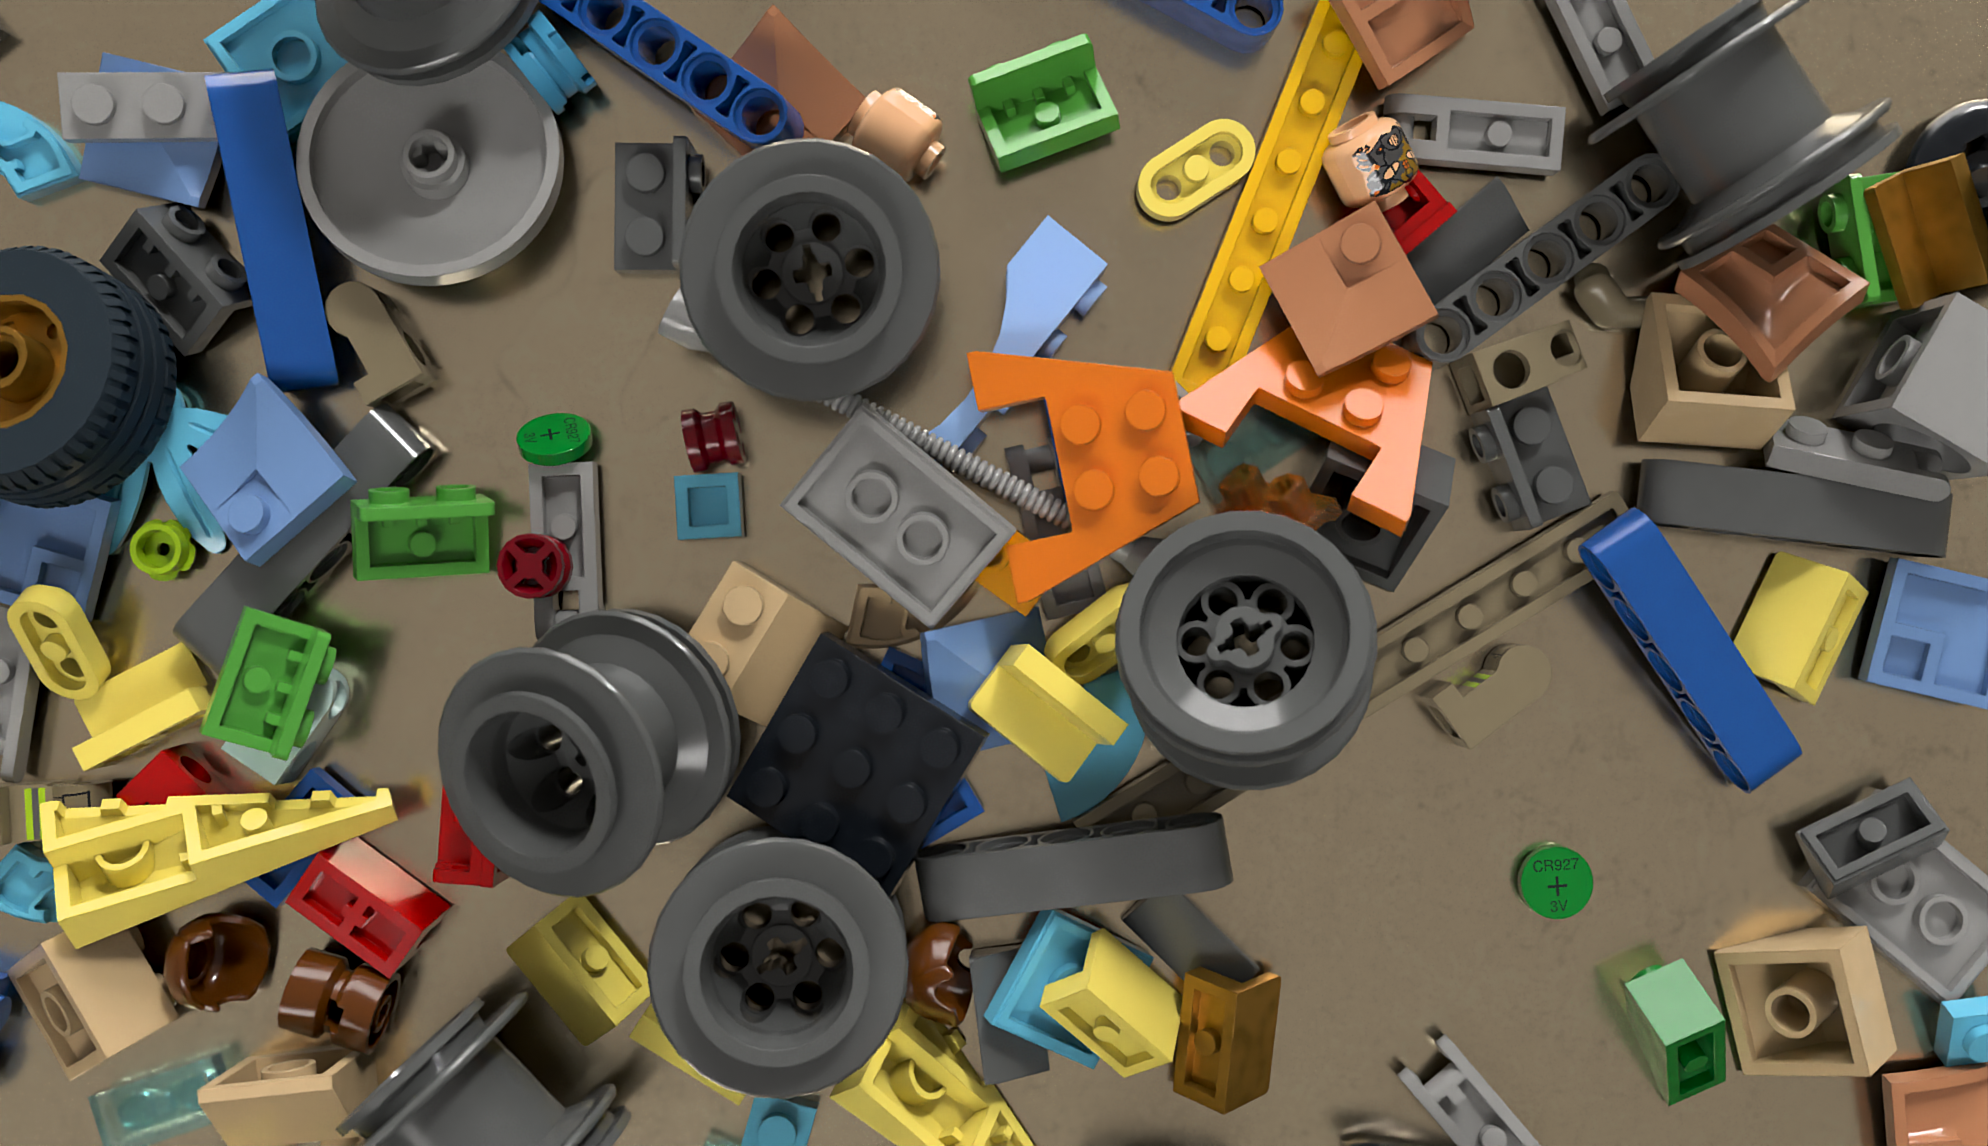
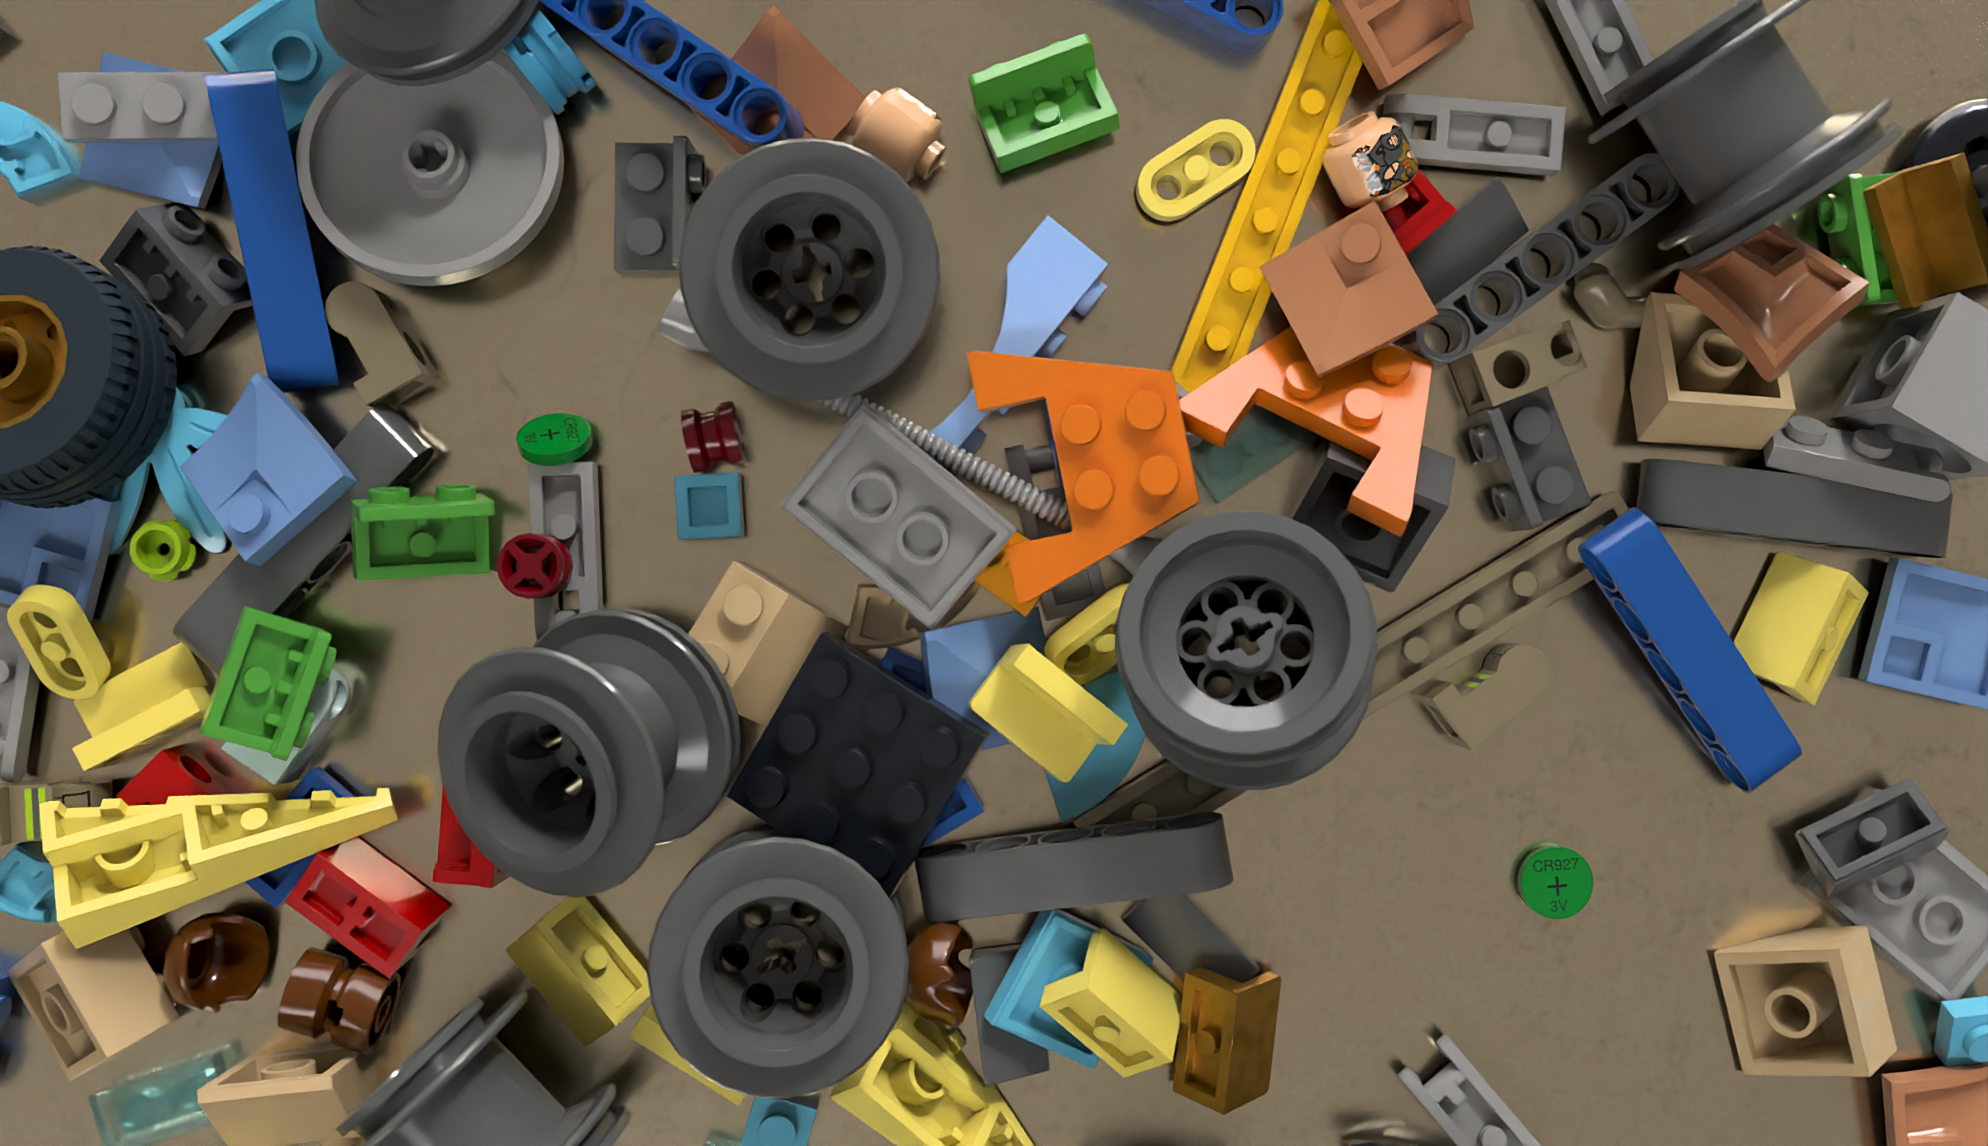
(1285, 496): clear orange hips -> none
(1677, 1030): green slope -> none

